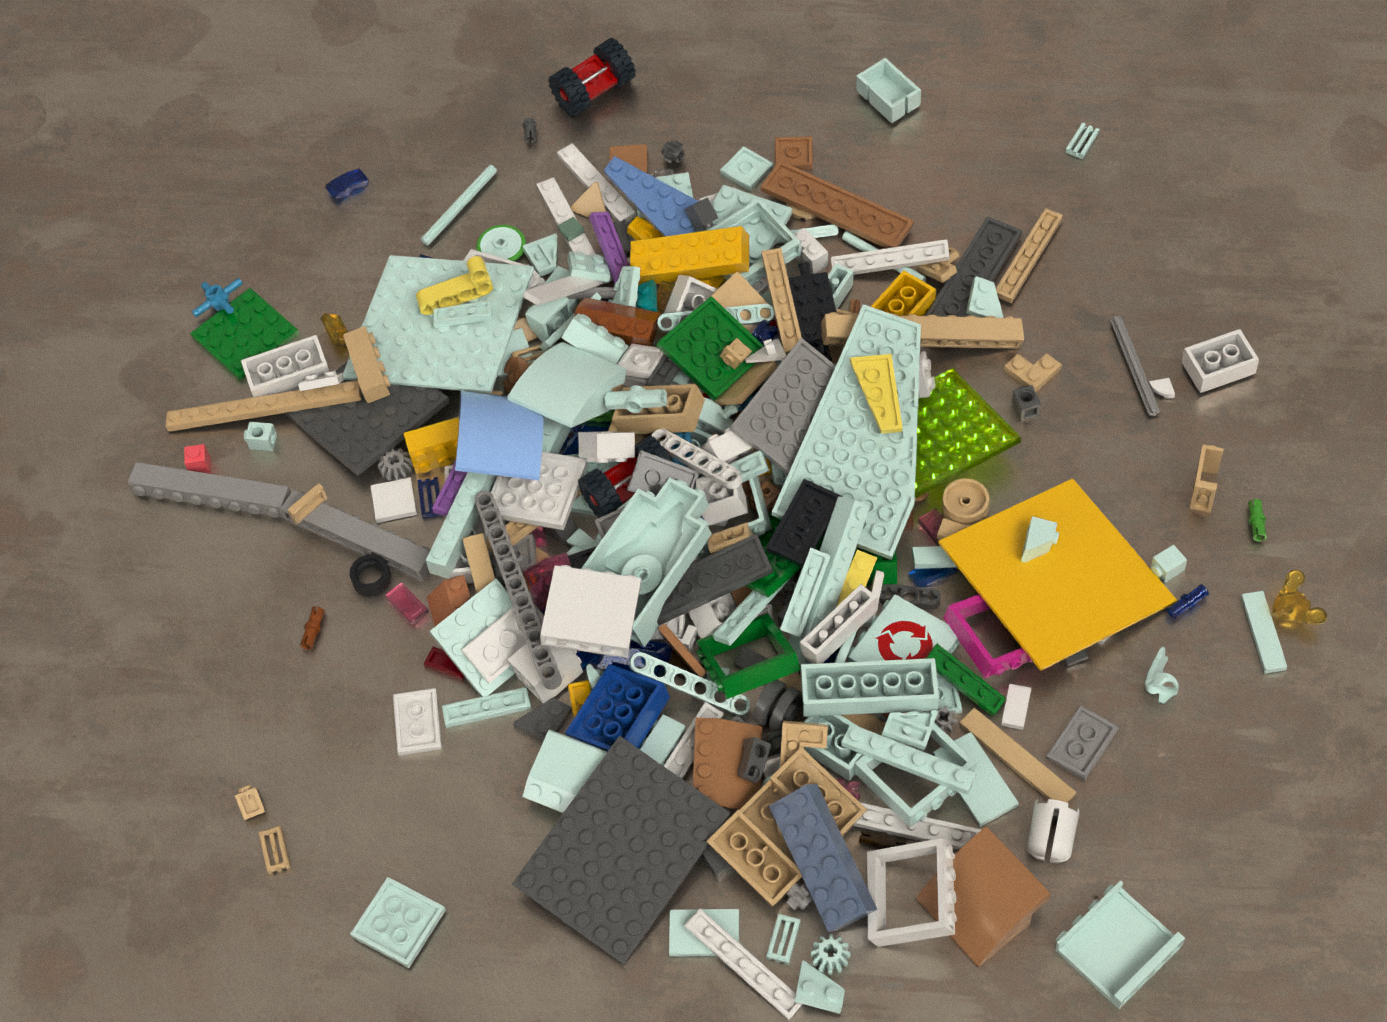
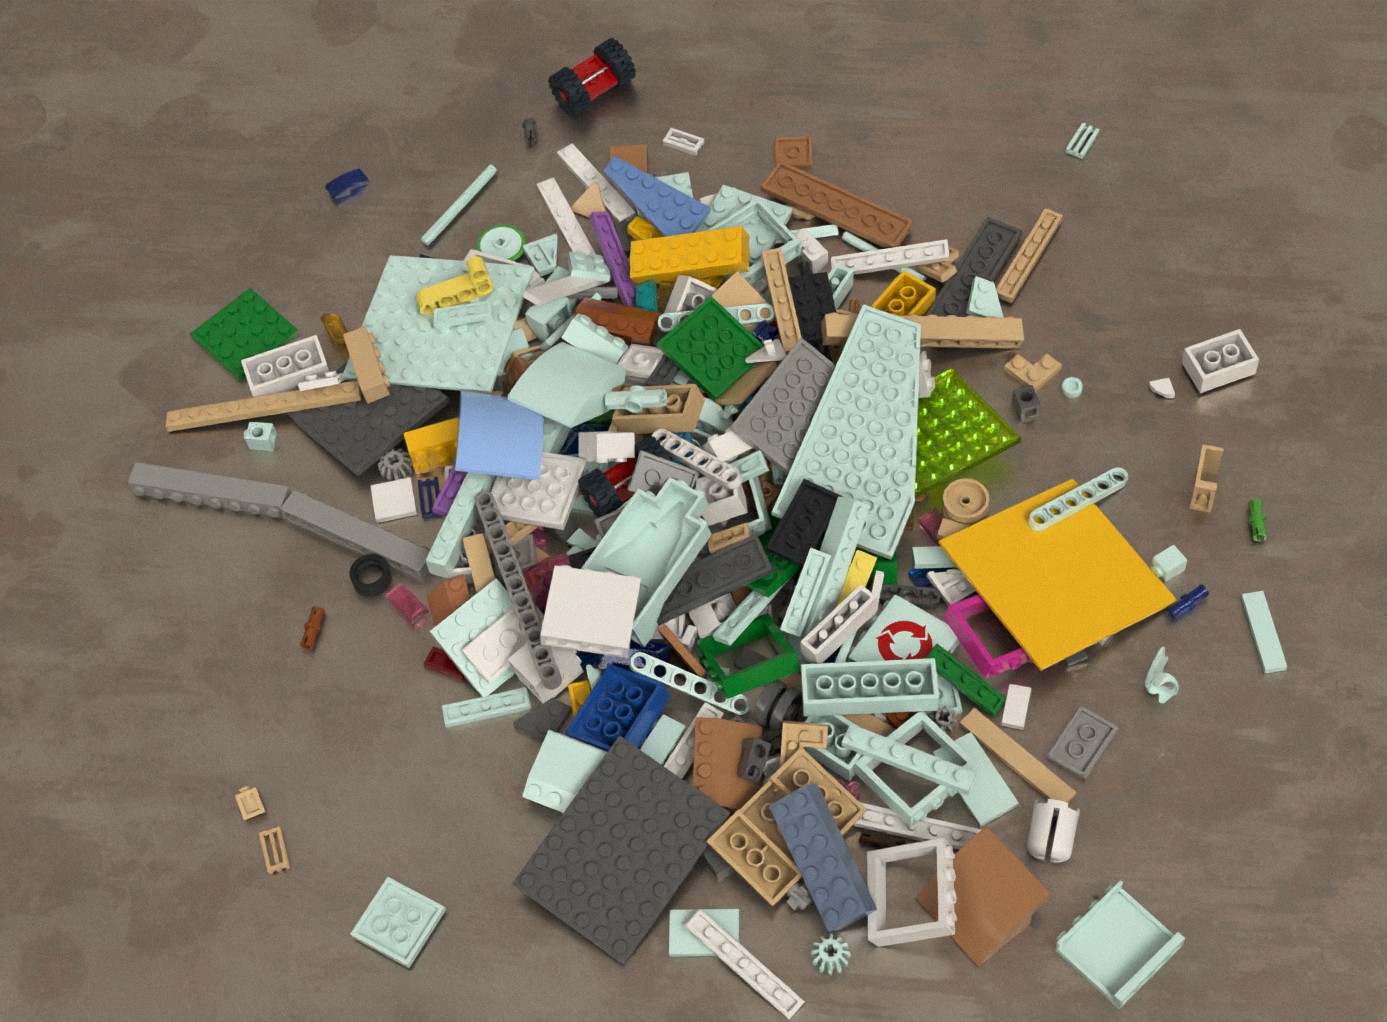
(197, 458): coral brick -> none
(217, 297): dark azure bar -> none
(307, 503): tan tile -> none
(417, 721): white tile -> none
(571, 229): sand green tile -> none
(627, 286): light aqua wing -> none
(645, 565): light aqua dish -> none
(673, 151): dark grey gear -> none
(682, 143): none -> white tile
(701, 214): dark grey brick -> none
(735, 353): tan bracket -> none
(746, 168): light aqua tile -> none
(778, 957): light aqua tile -> none
(818, 990): light aqua wing -> none
(880, 390): light yellow wing -> none
(888, 90): light aqua piece -> none
(910, 727): light aqua wing -> none
(951, 585): none -> white wing
(1039, 538): light aqua slope -> none
(1072, 387): none -> light aqua tile
(1076, 496): none -> light aqua beam
(1135, 366): light grey axle -> none
(1293, 605): clear yellow head -> none

